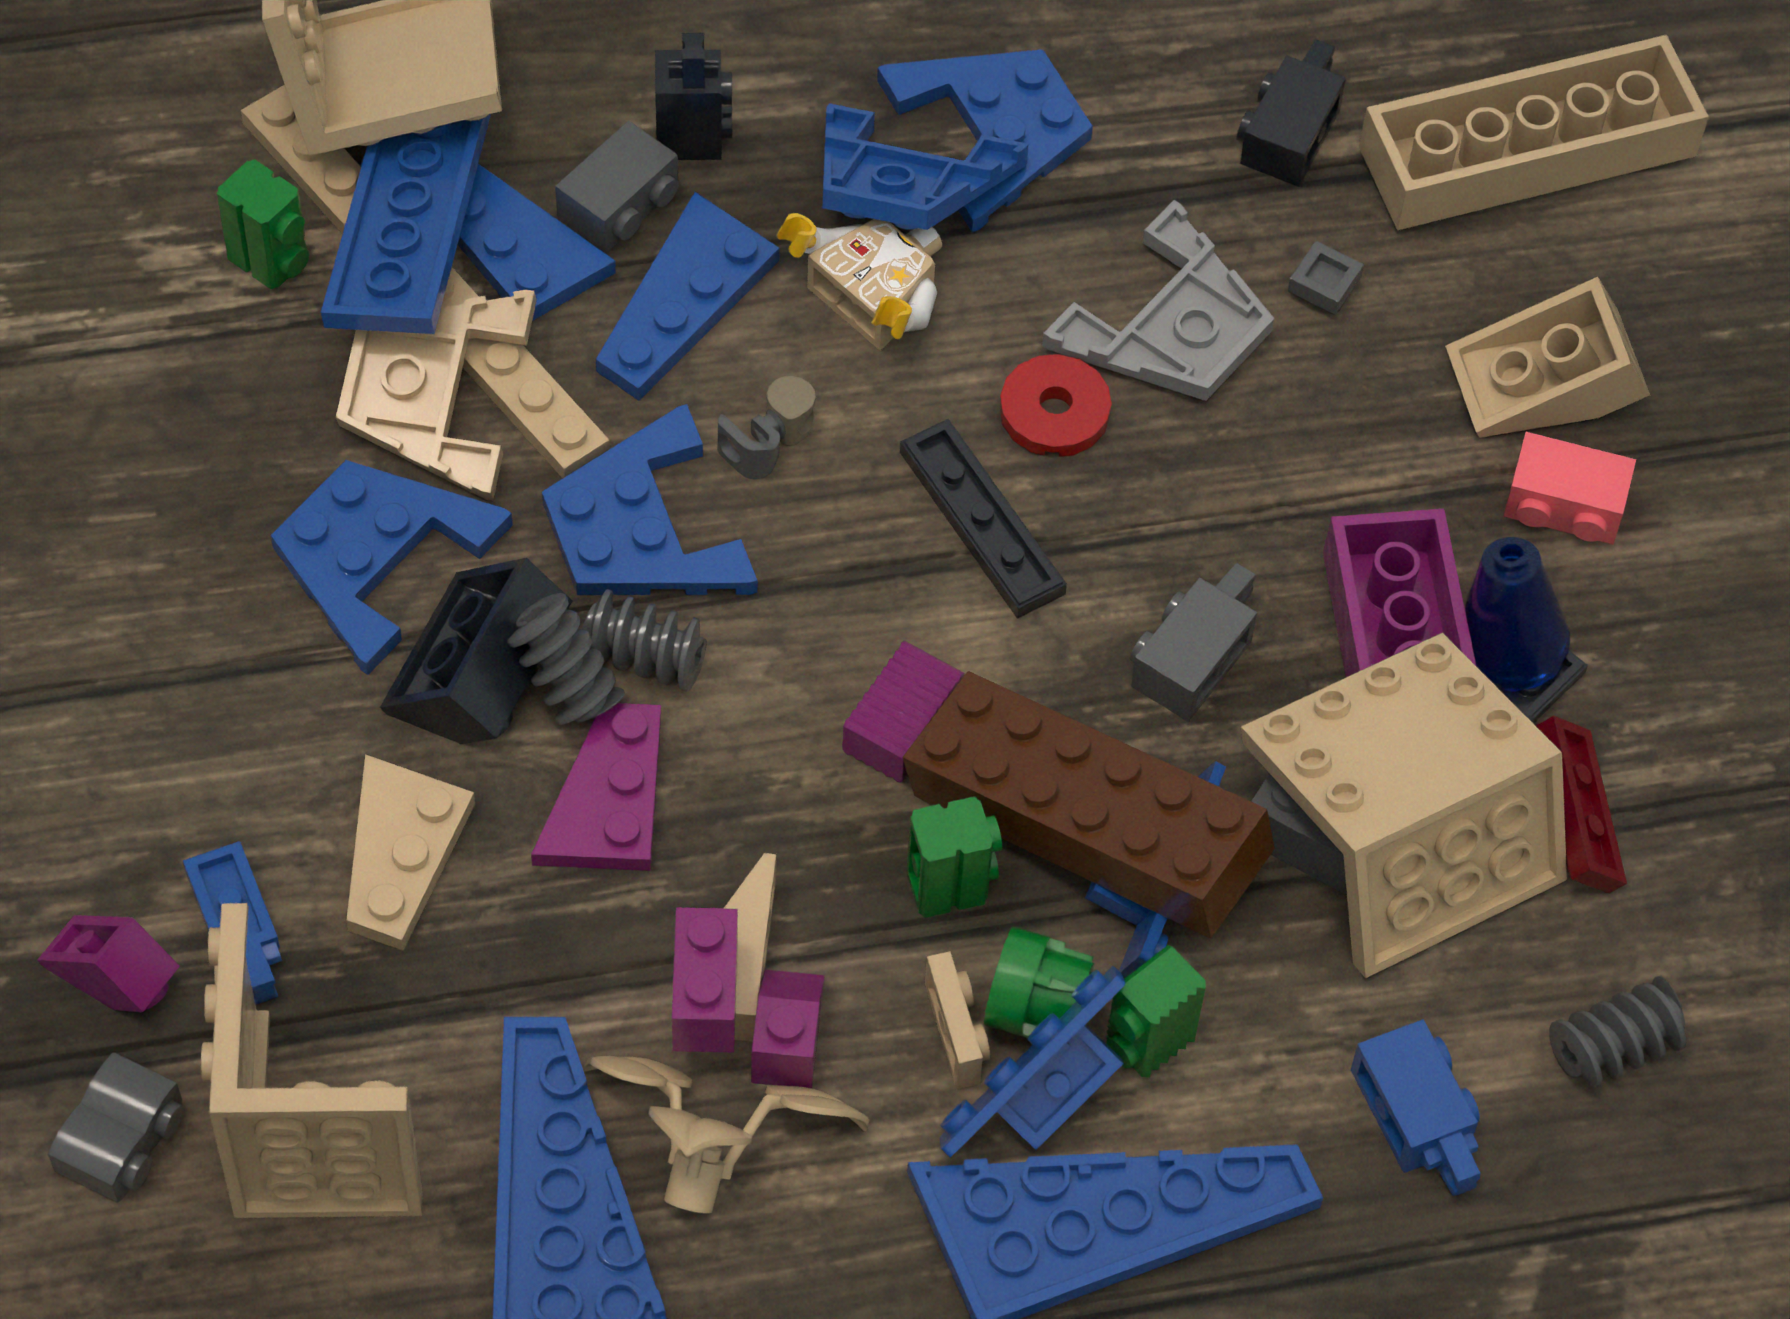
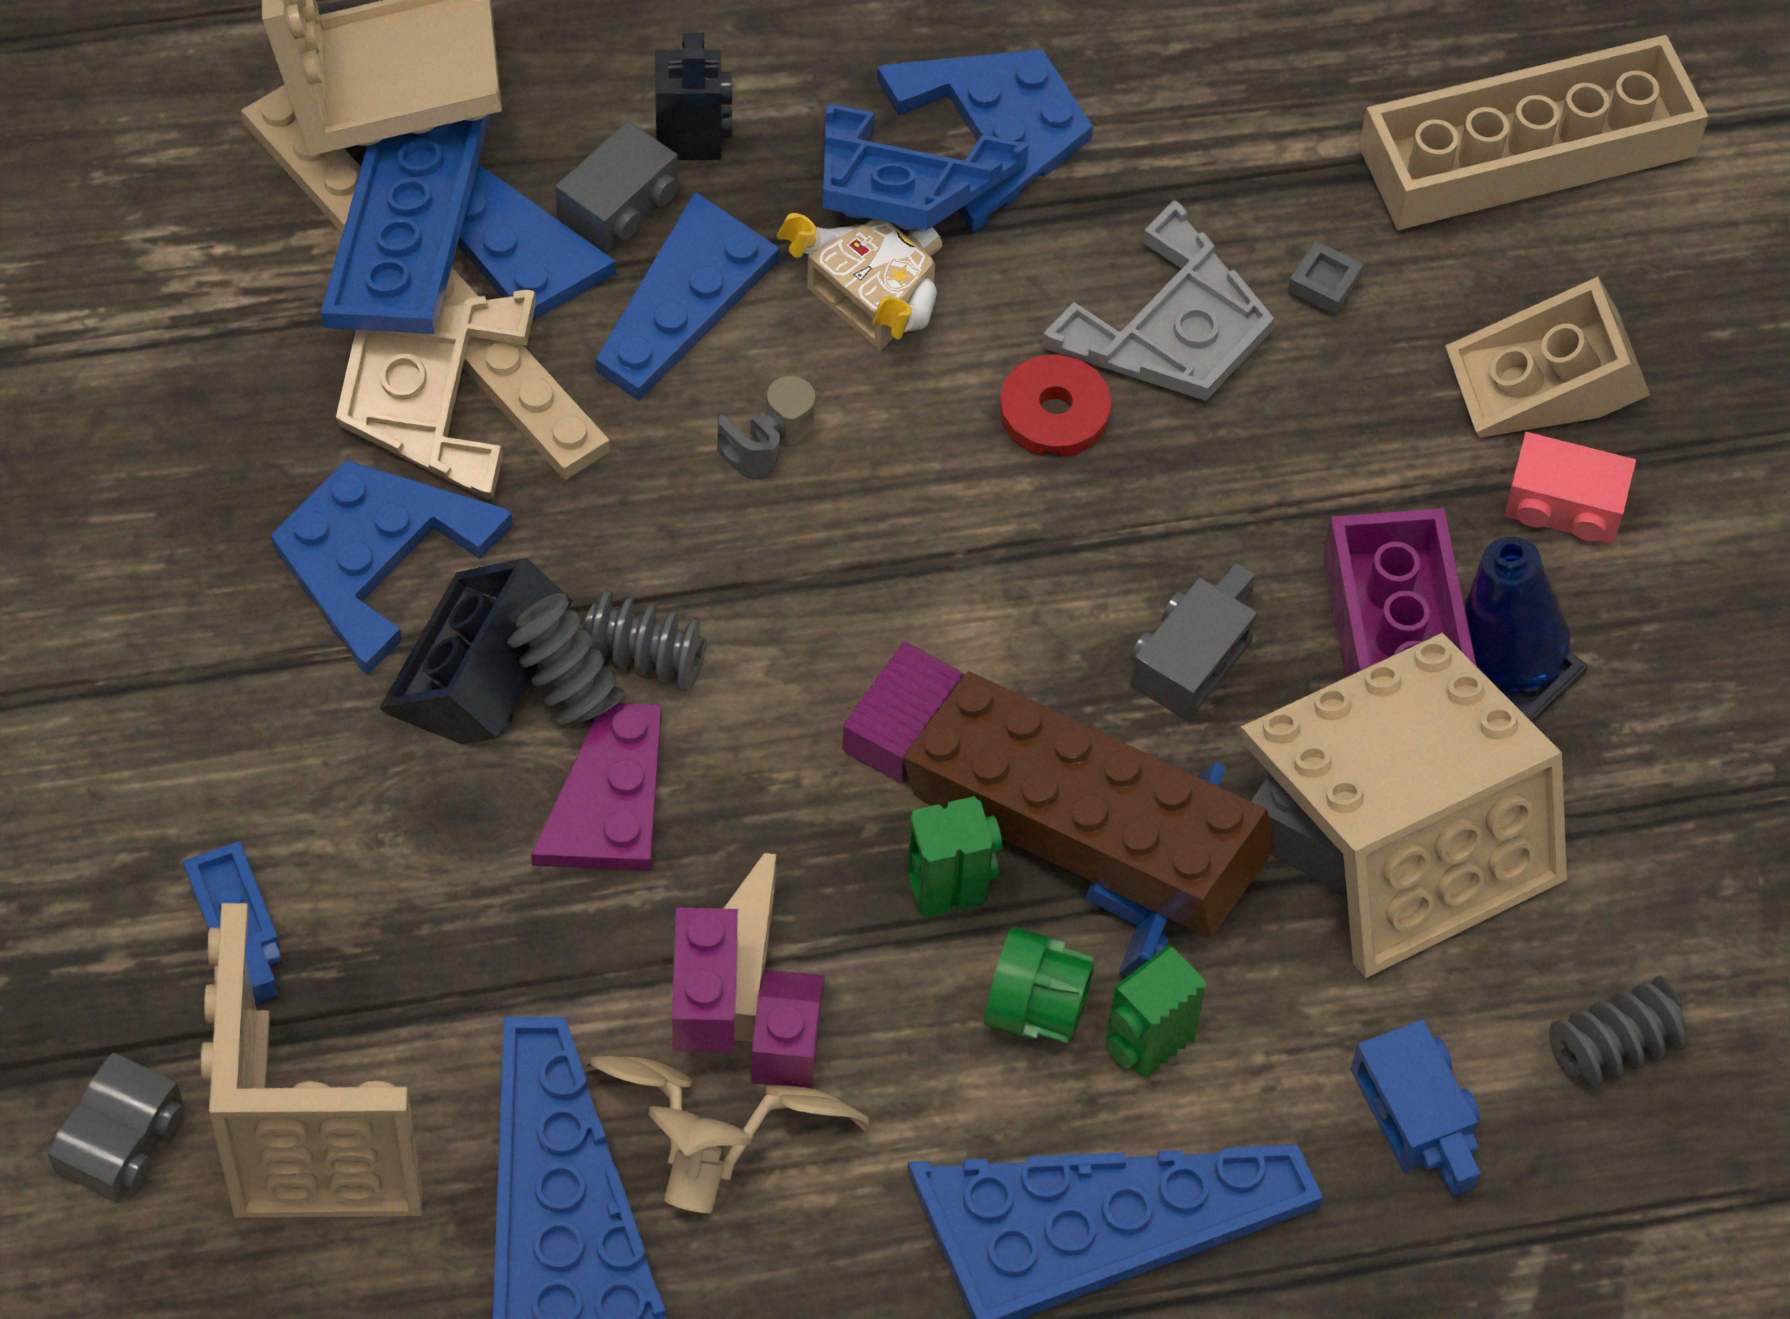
(111, 961): magenta slope -> none
(263, 224): green brick -> none
(401, 848): tan wing -> none
(617, 526): blue wing -> none
(950, 998): tan plate -> none
(983, 518): black tile -> none
(1050, 1077): blue bracket -> none
(1292, 115): black hinge -> none
(1589, 830): dark red plate -> none

